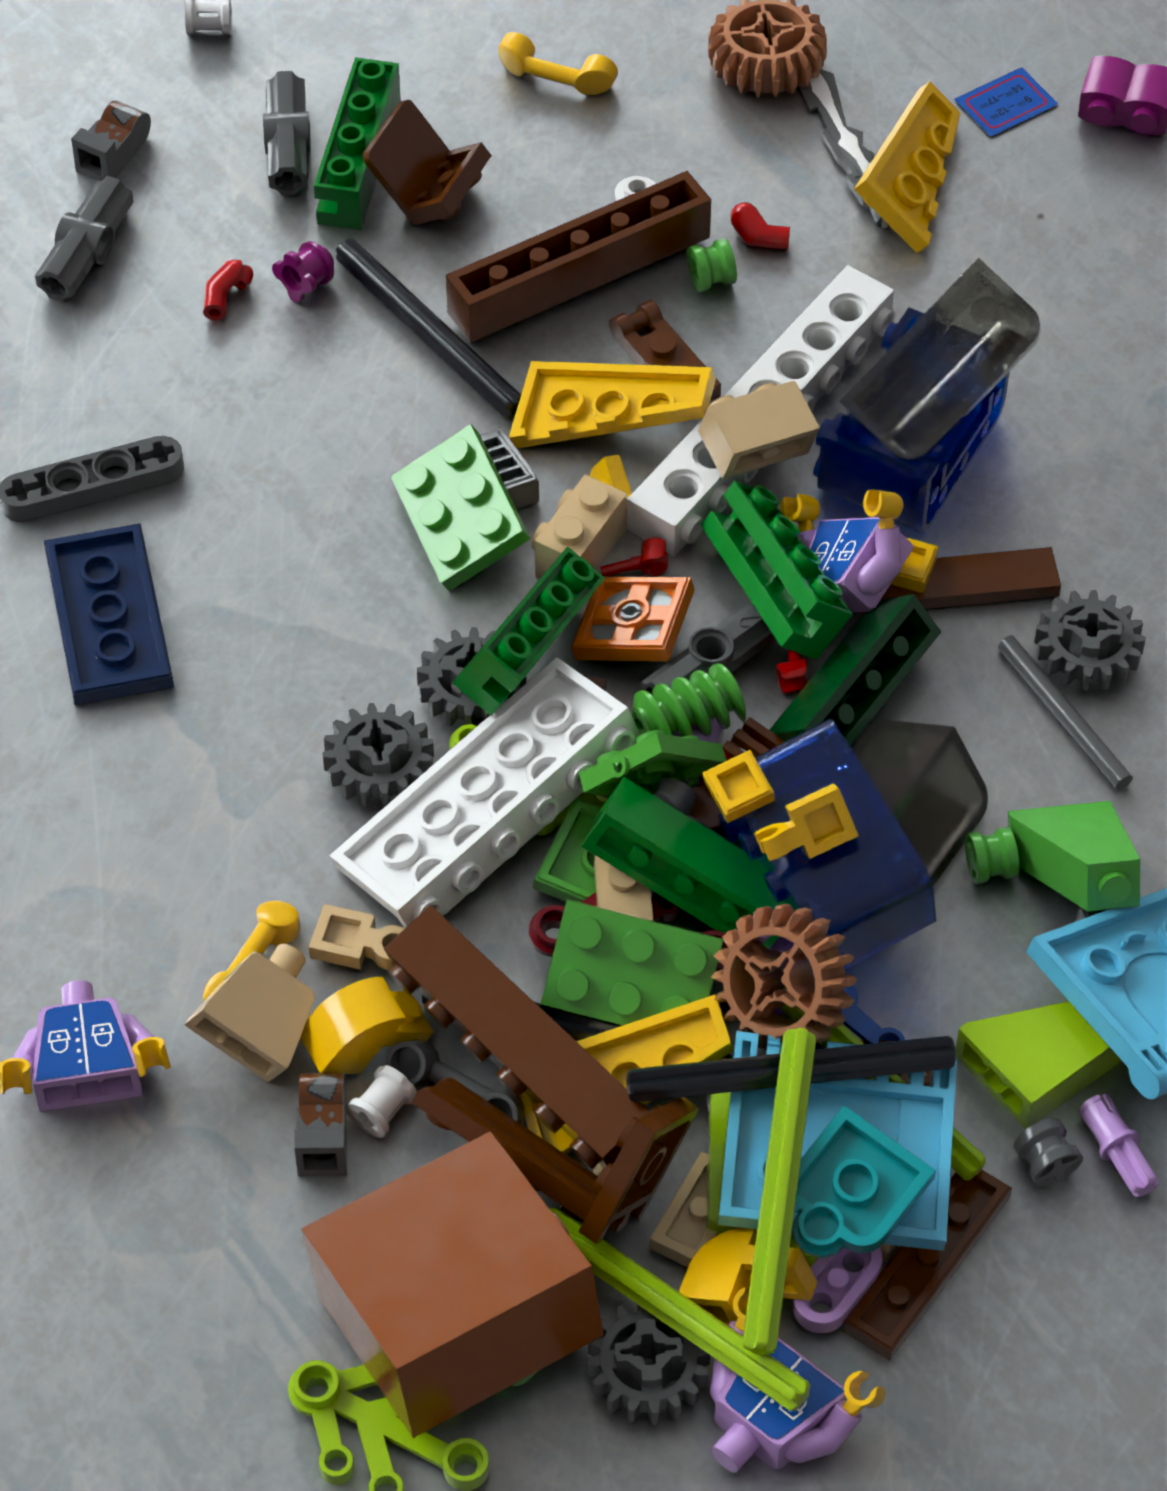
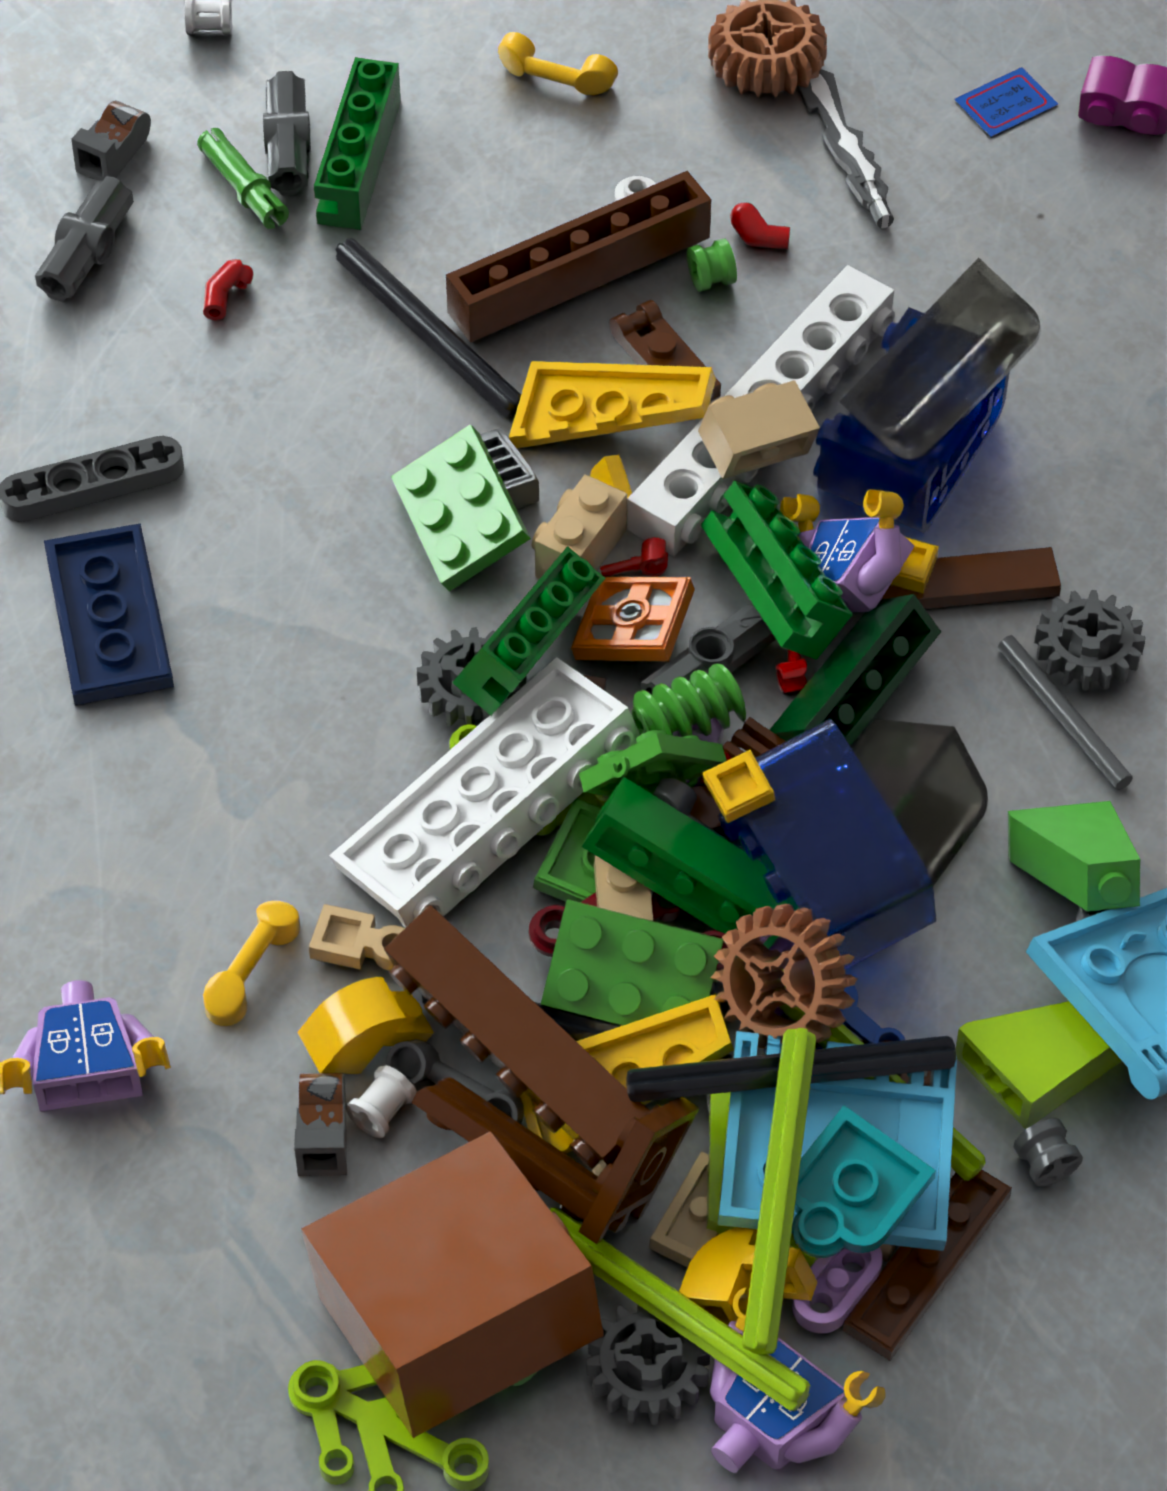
(251, 187): none -> bright green pin
(258, 1012): tan torso -> none
(304, 270): magenta brick -> none
(353, 759): dark grey gear -> none
(420, 168): reddish brown bracket -> none
(815, 823): yellow plate -> none
(909, 166): yellow wing -> none
(992, 855): bright green wheel -> none
(1118, 1144): lavender axle -> none

